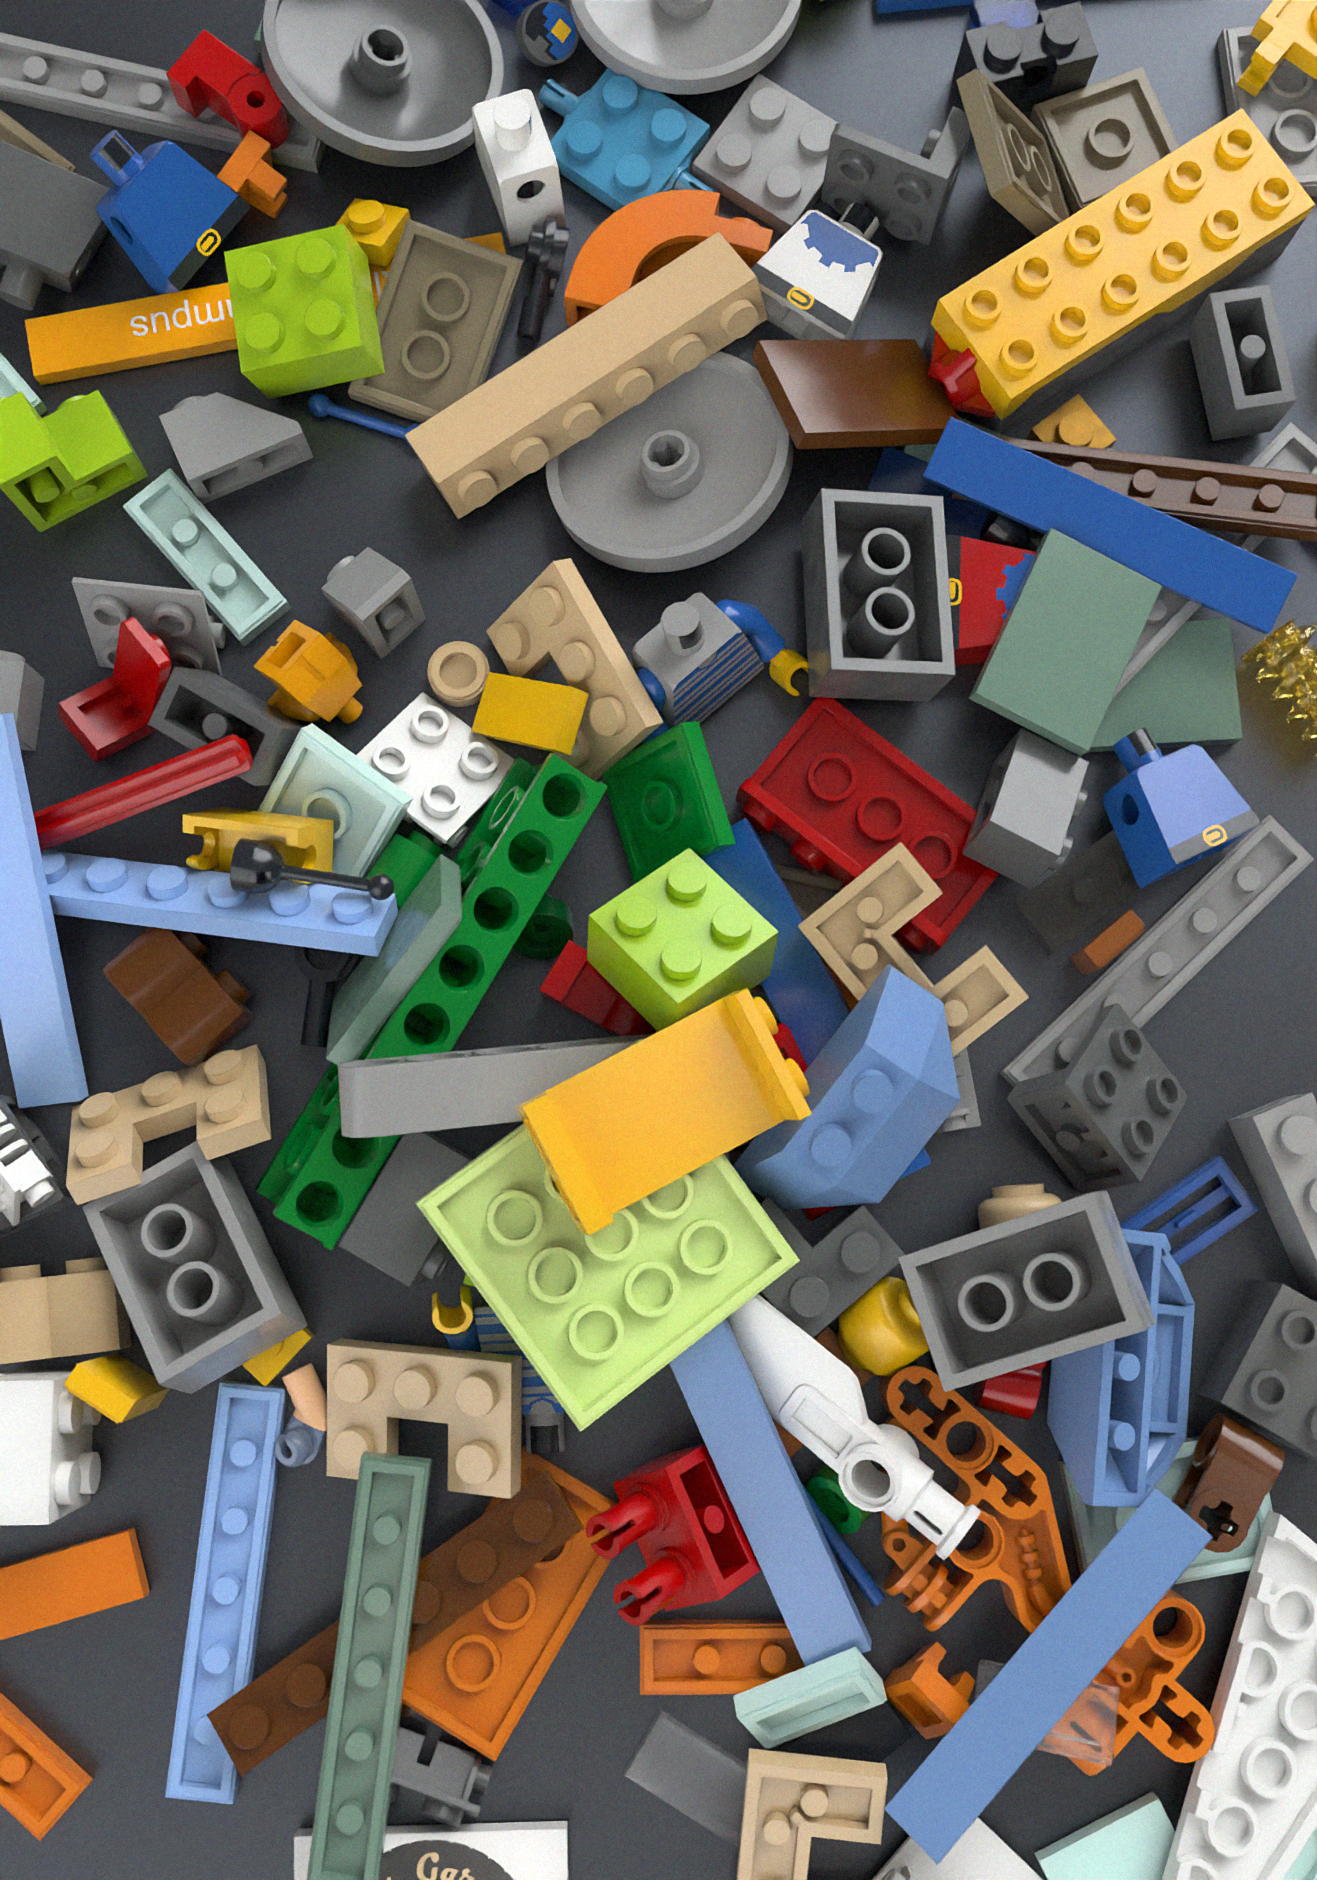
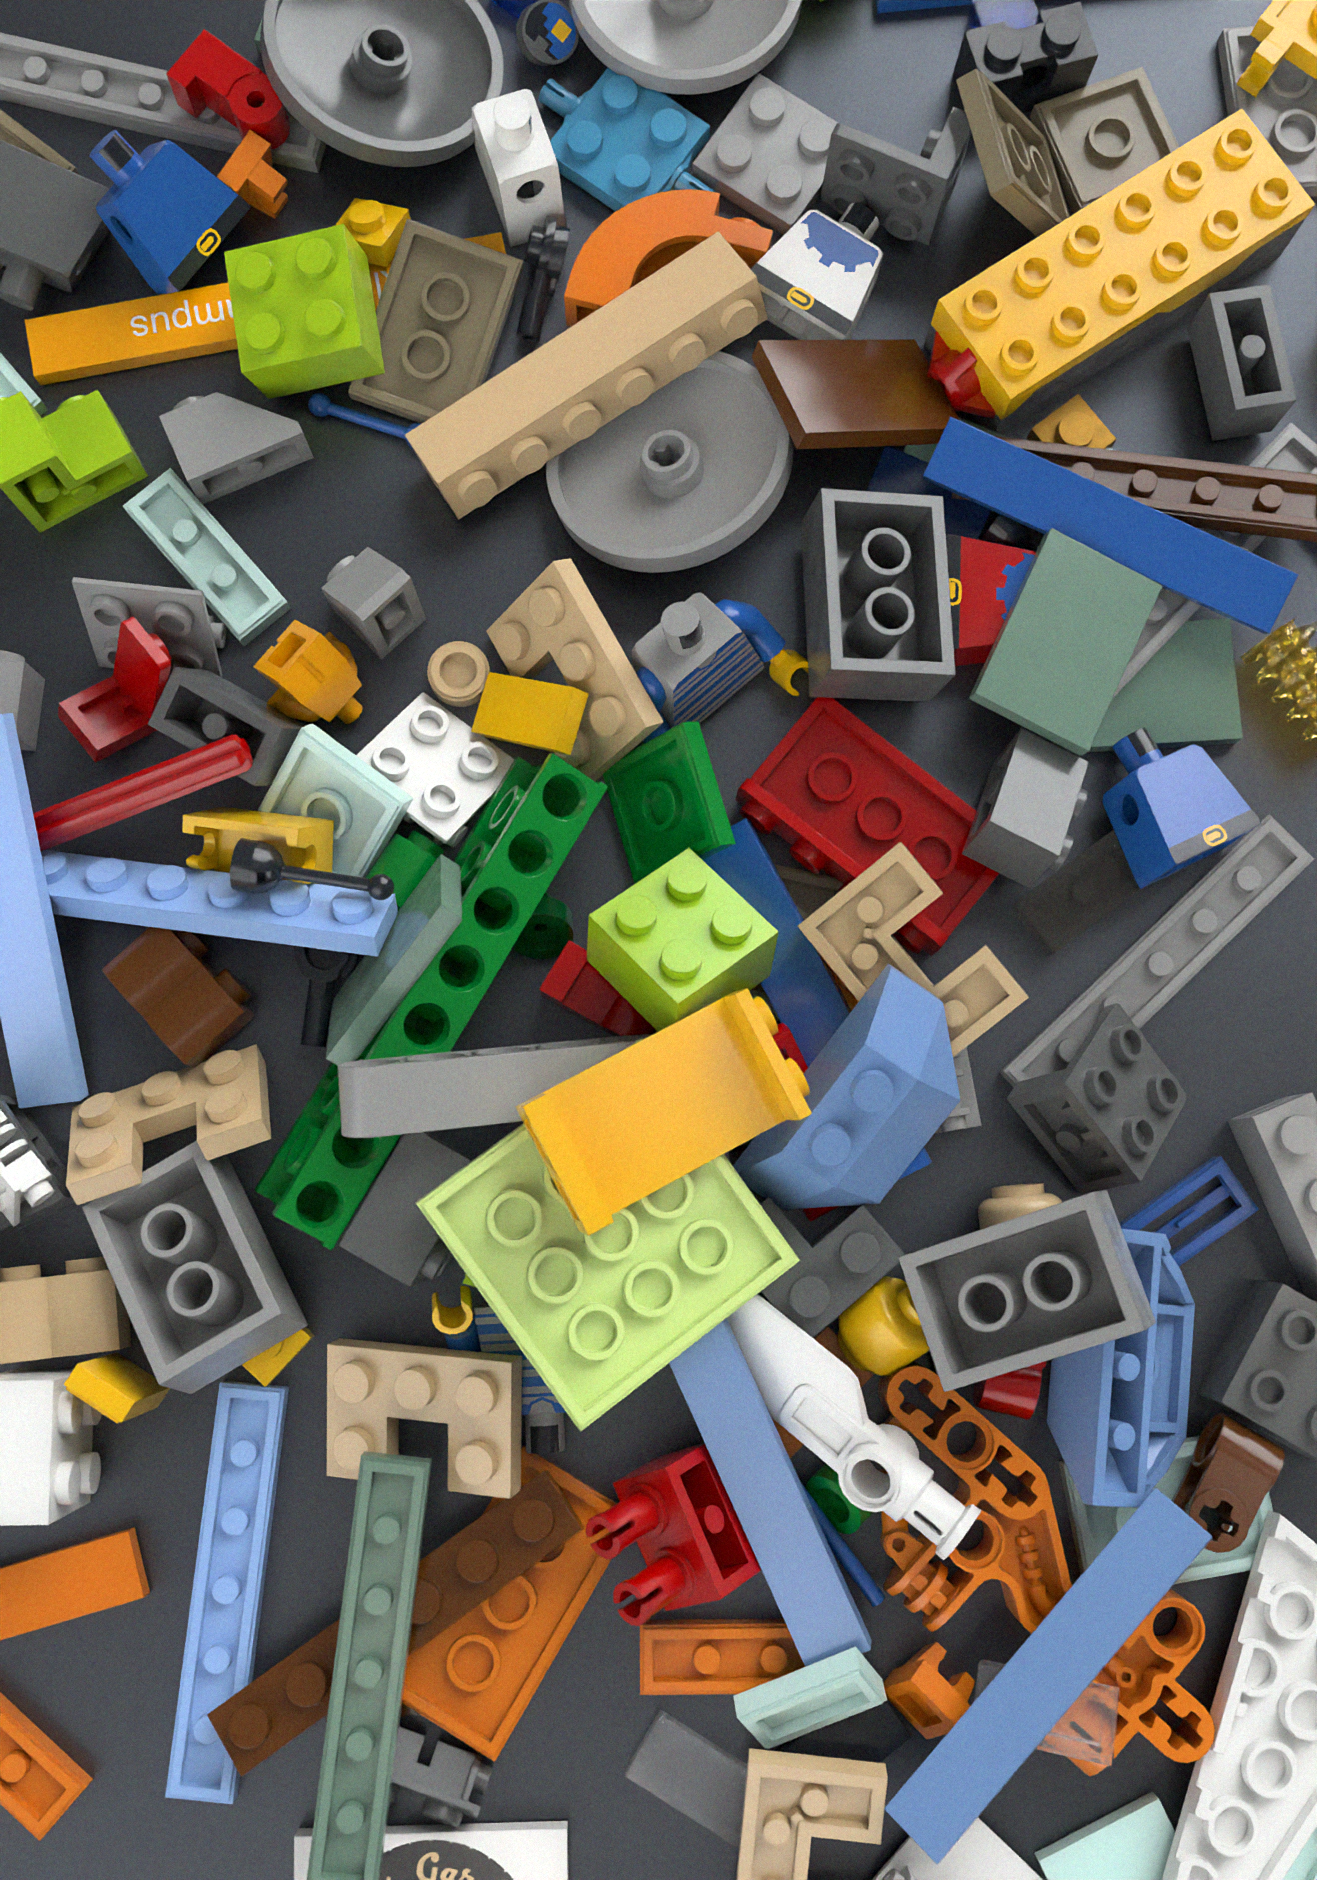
(308, 1424): arm -> none
(1108, 942): dark orange tile -> none

